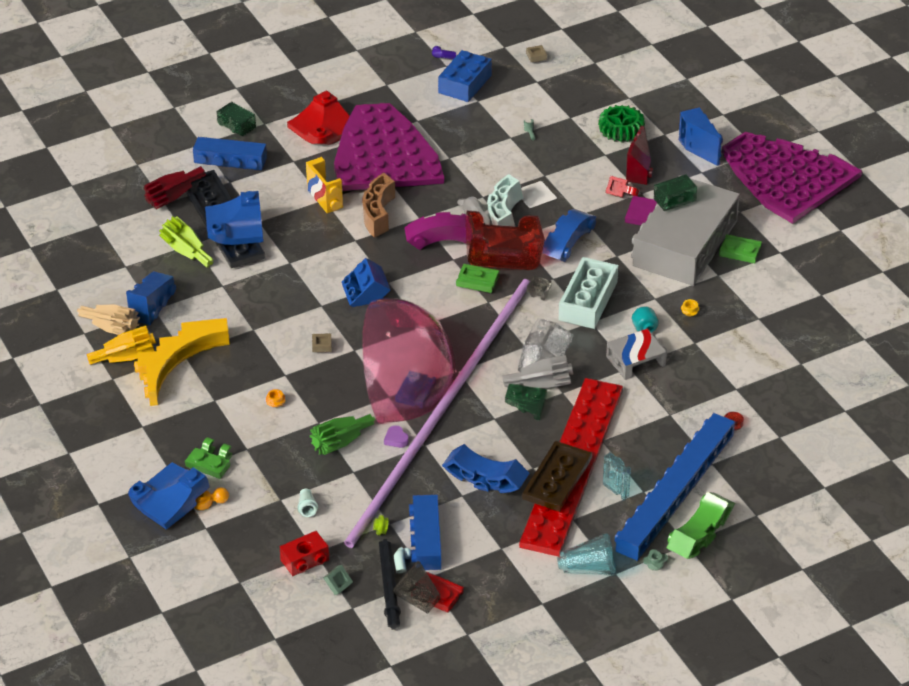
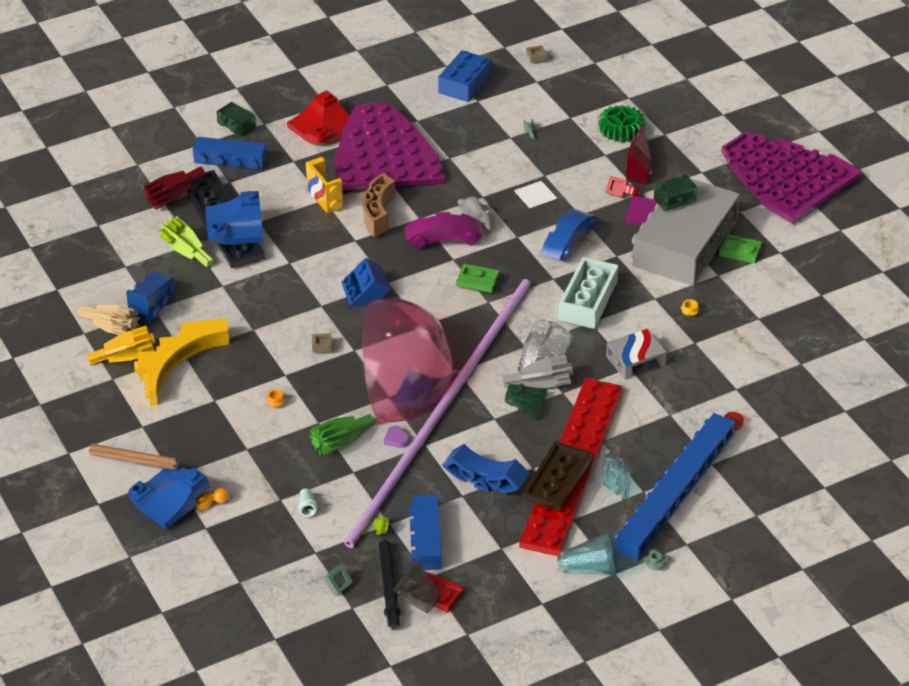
(134, 456): none -> medium nougat axle
(208, 463): bright green plate -> none
(304, 553): red brick -> none
(399, 559): light aqua arm -> none
(437, 52): dark purple arm -> none
(503, 199): light aqua brick -> none
(504, 245): clear red windscreen -> none
(539, 287): clear smoke tile -> none
(645, 318): teal head -> none
(700, 135): blue slope -> none
(701, 527): bright green brick -> none

